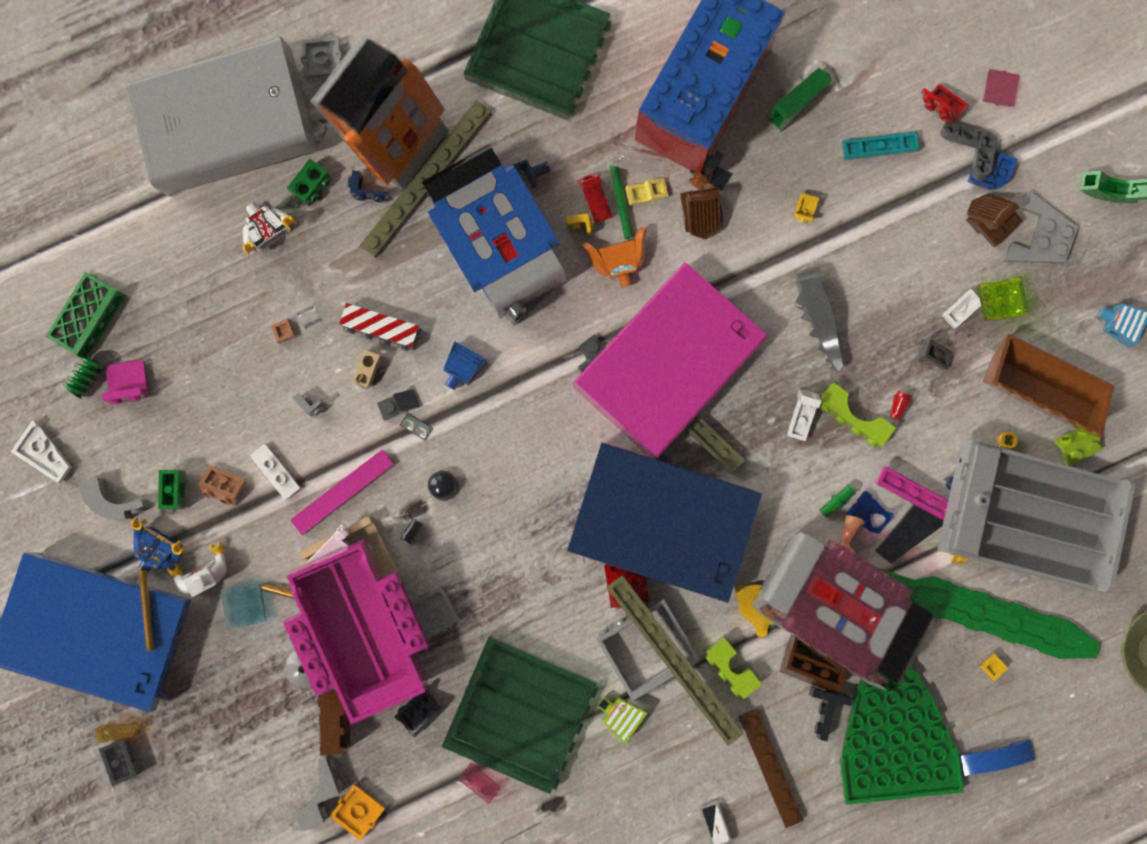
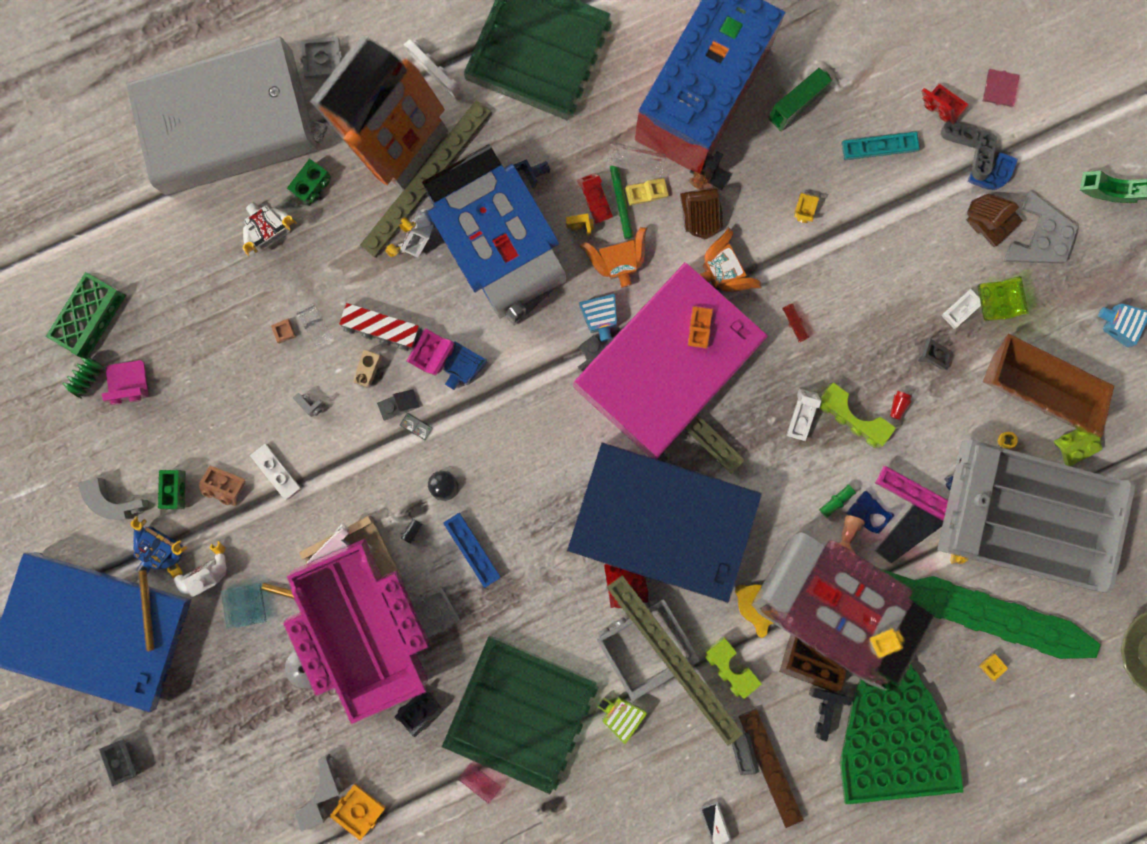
(41, 453): white wing -> none
(116, 731): clear yellow connector -> none
(333, 724): reddish brown wedge -> none
(342, 492): dark pink tile -> none
(355, 186): dark blue bracket -> none
(417, 235): none -> white torso
(427, 63): none -> white plate
(430, 352): none -> dark pink bracket
(471, 550): none -> blue plate
(600, 315): none -> dark azure torso
(699, 327): none -> orange slope
(724, 268): none -> orange torso
(745, 755): none -> dark grey plate
(795, 322): none -> clear red pin
(818, 312): dark grey animal -> none
(887, 642): none -> yellow bracket
(996, 759): blue slope -> none

